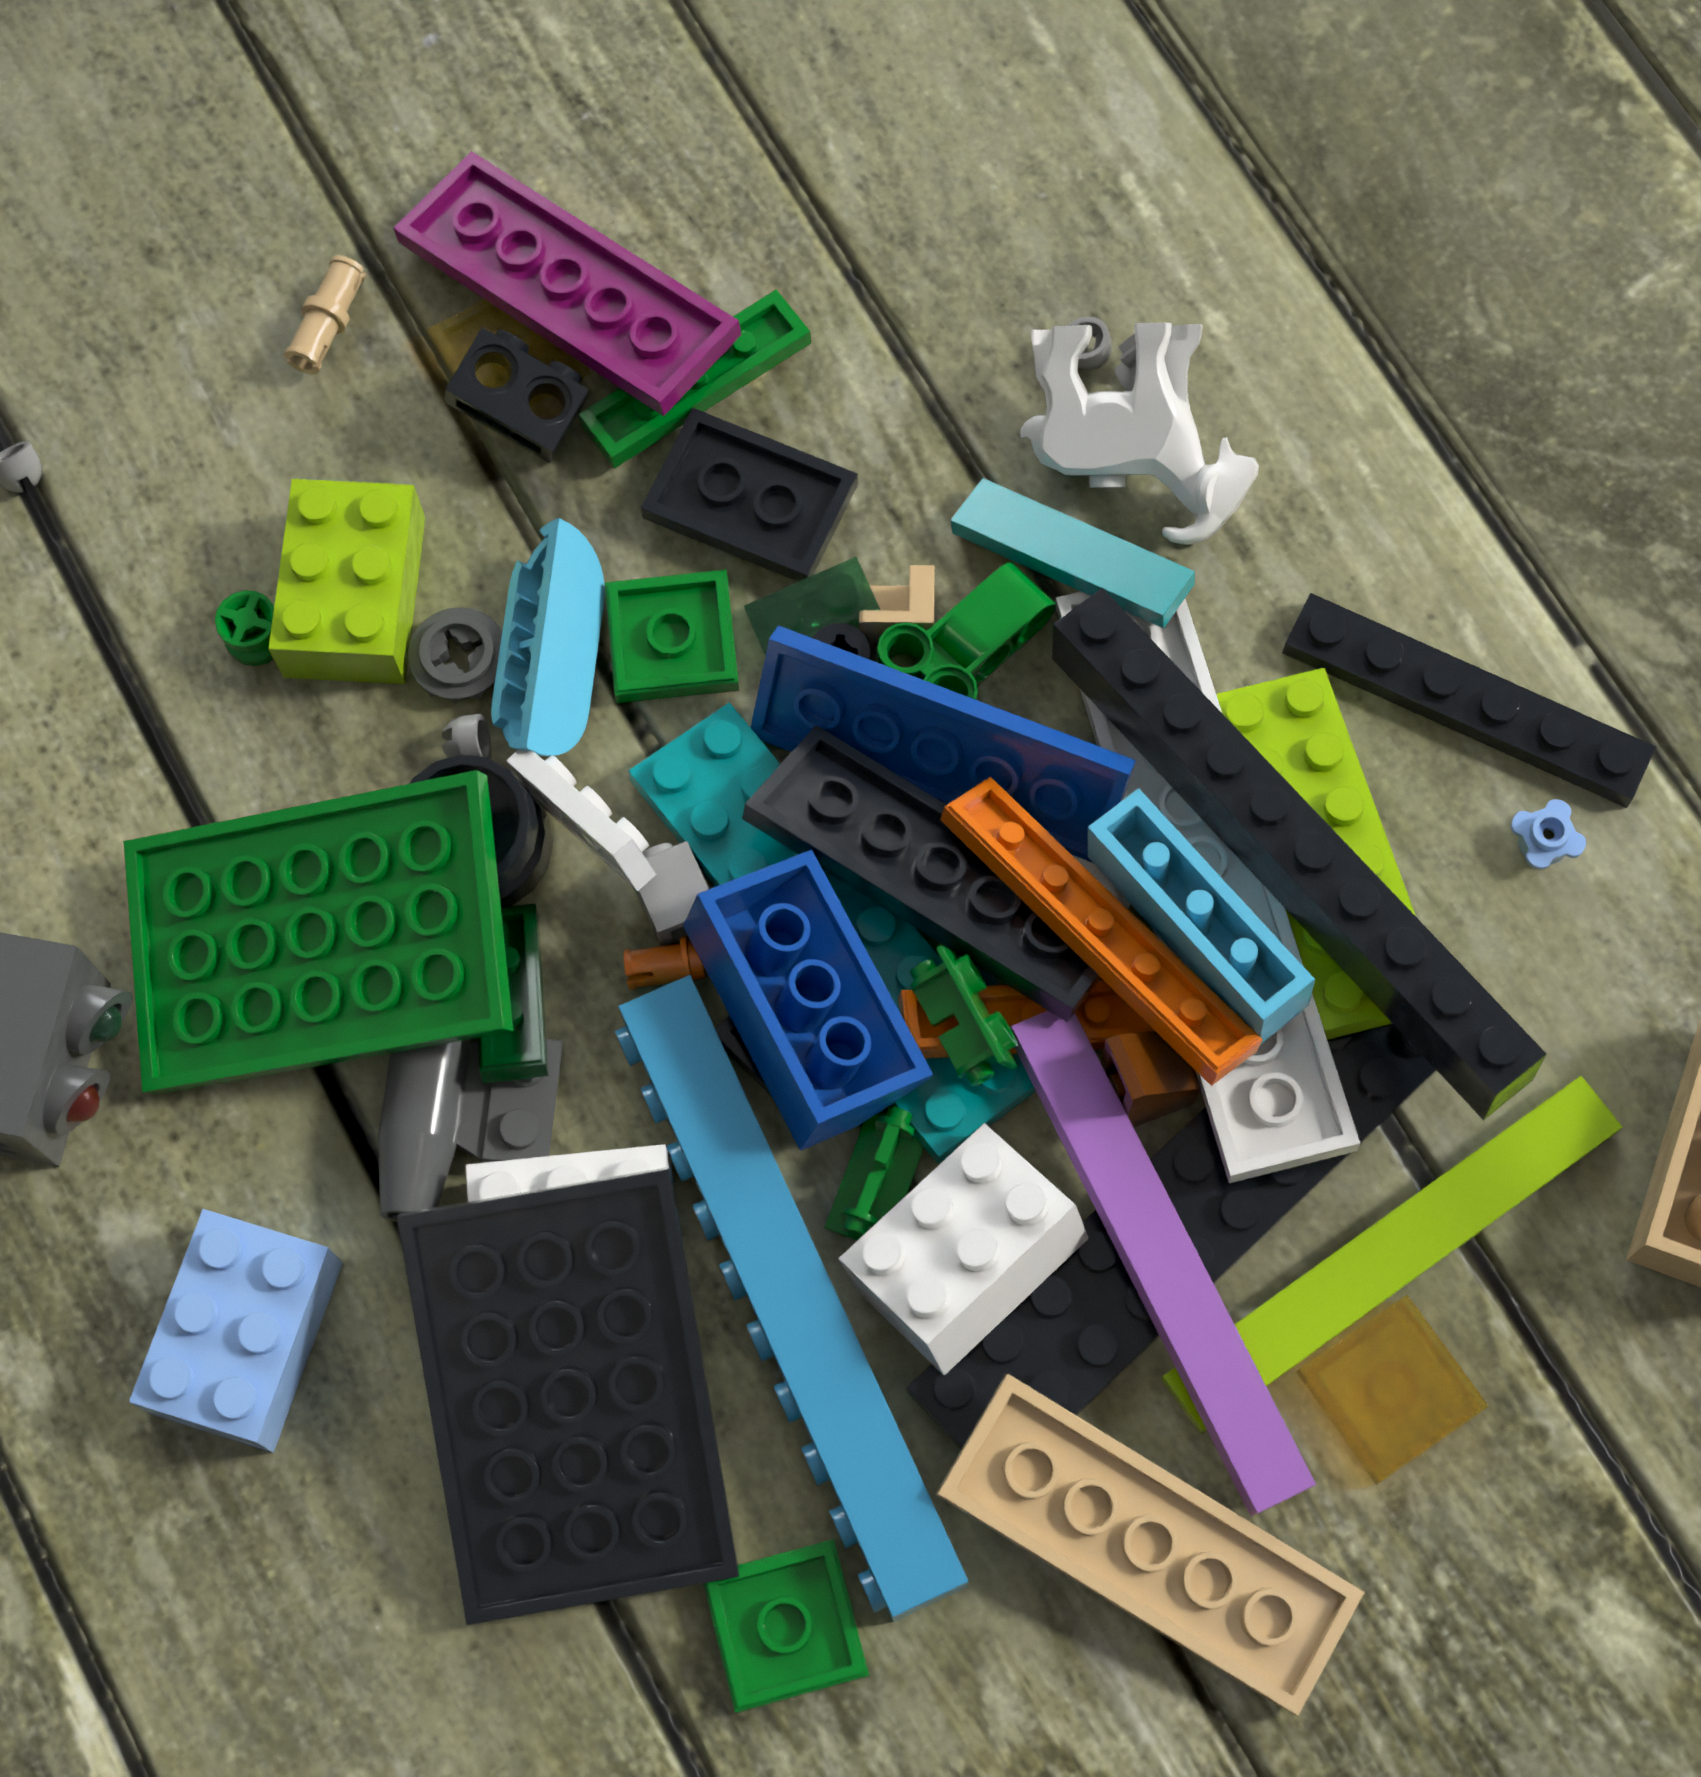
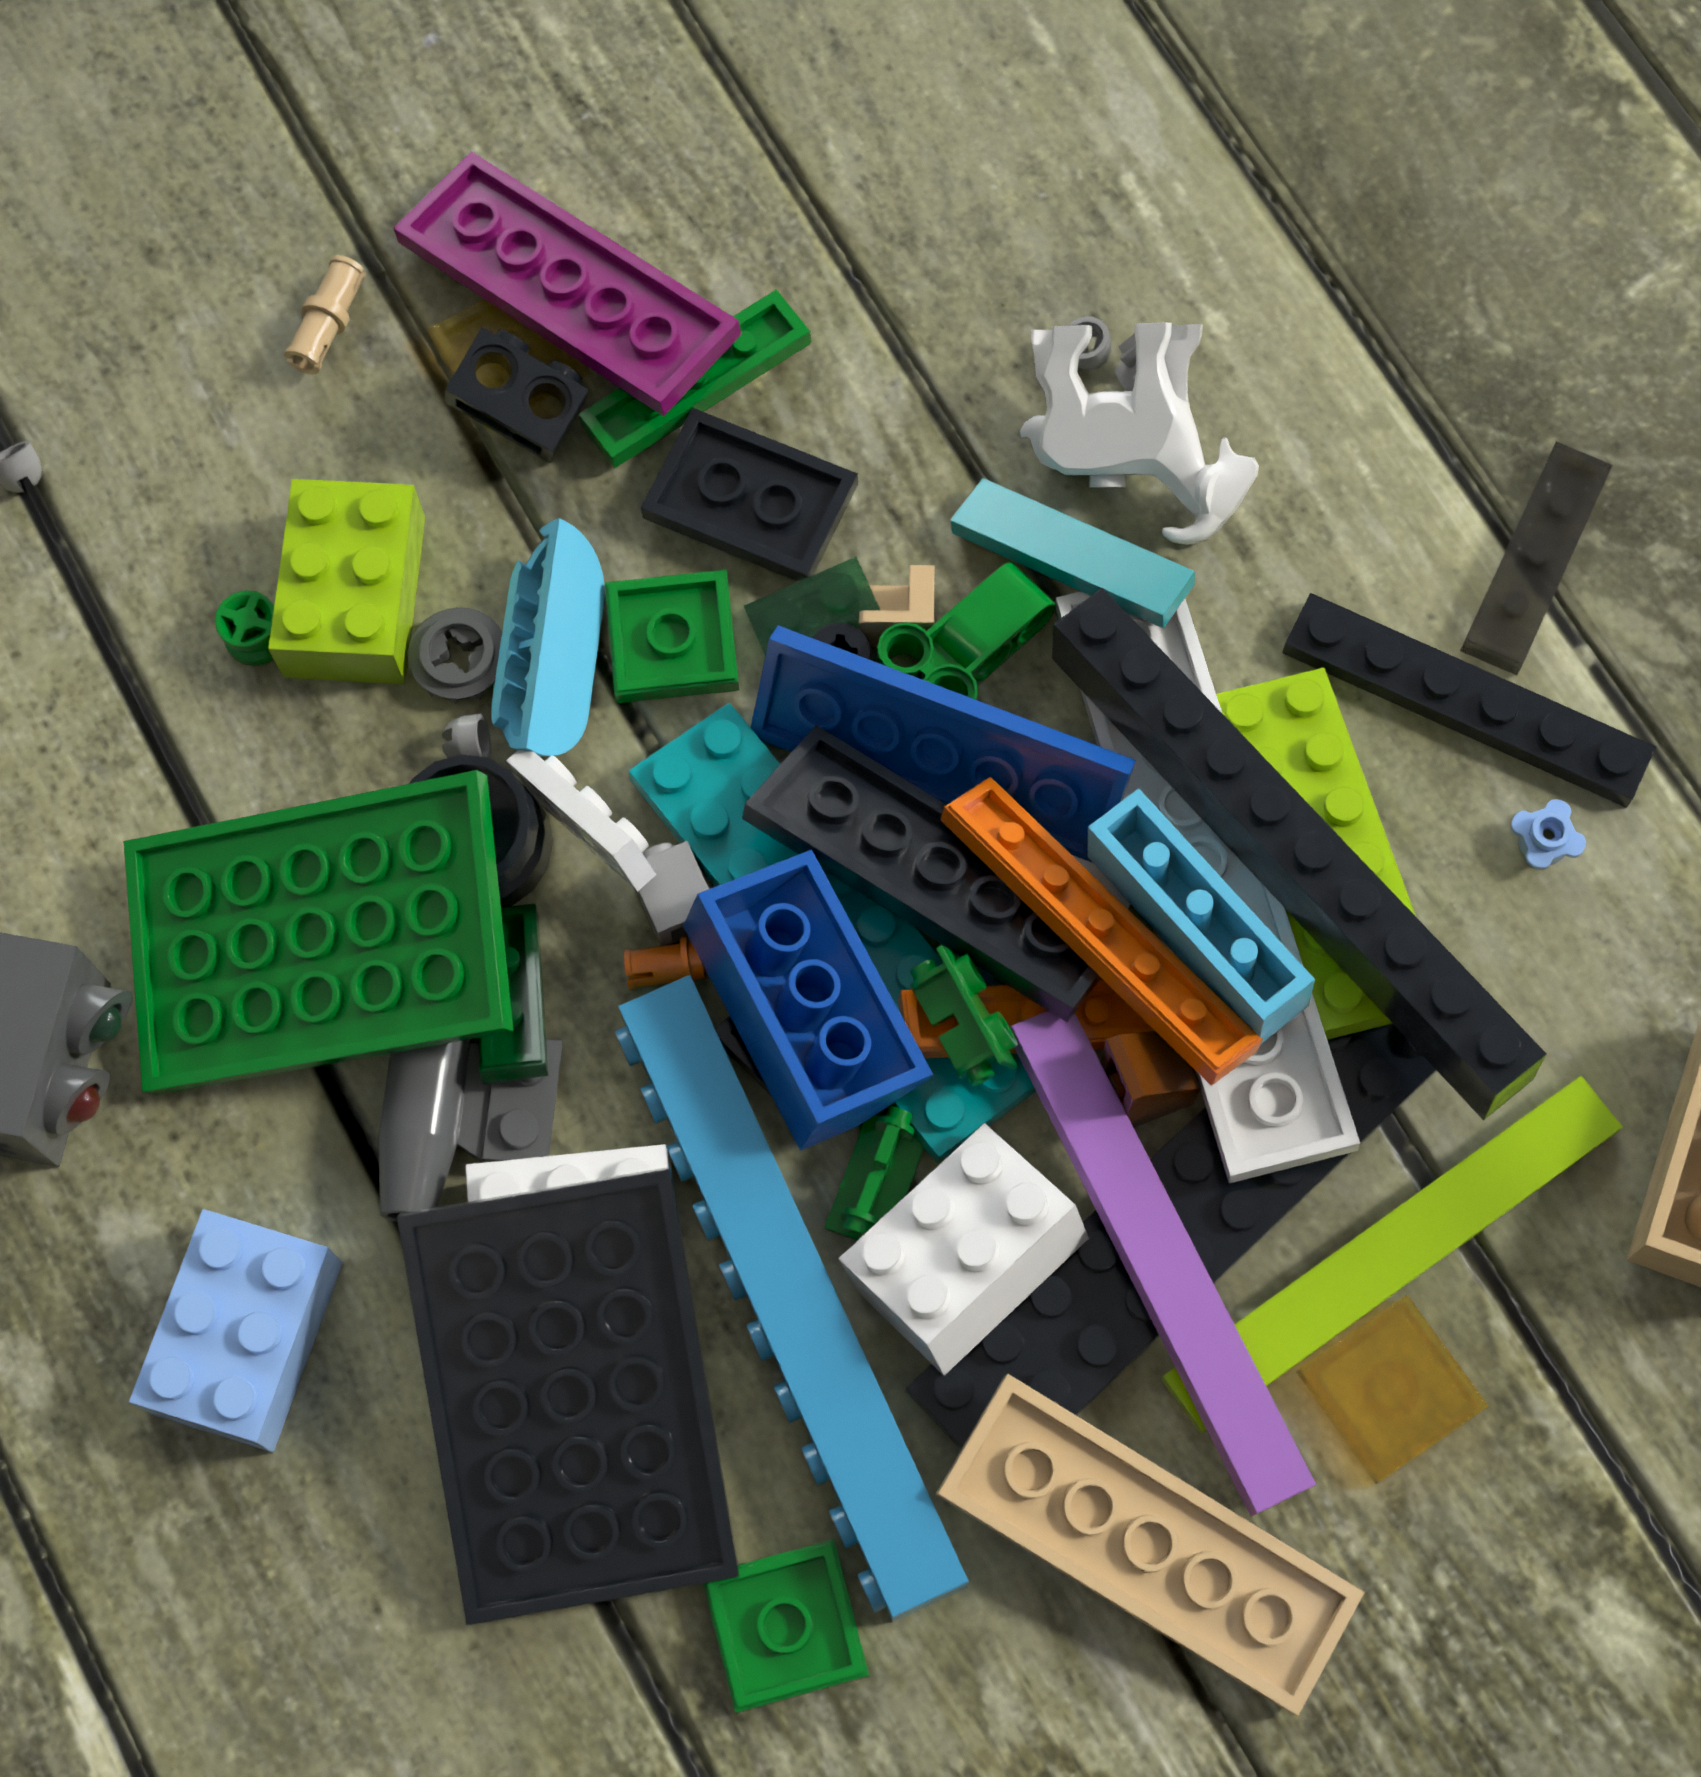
(1536, 558): none -> clear smoke tile

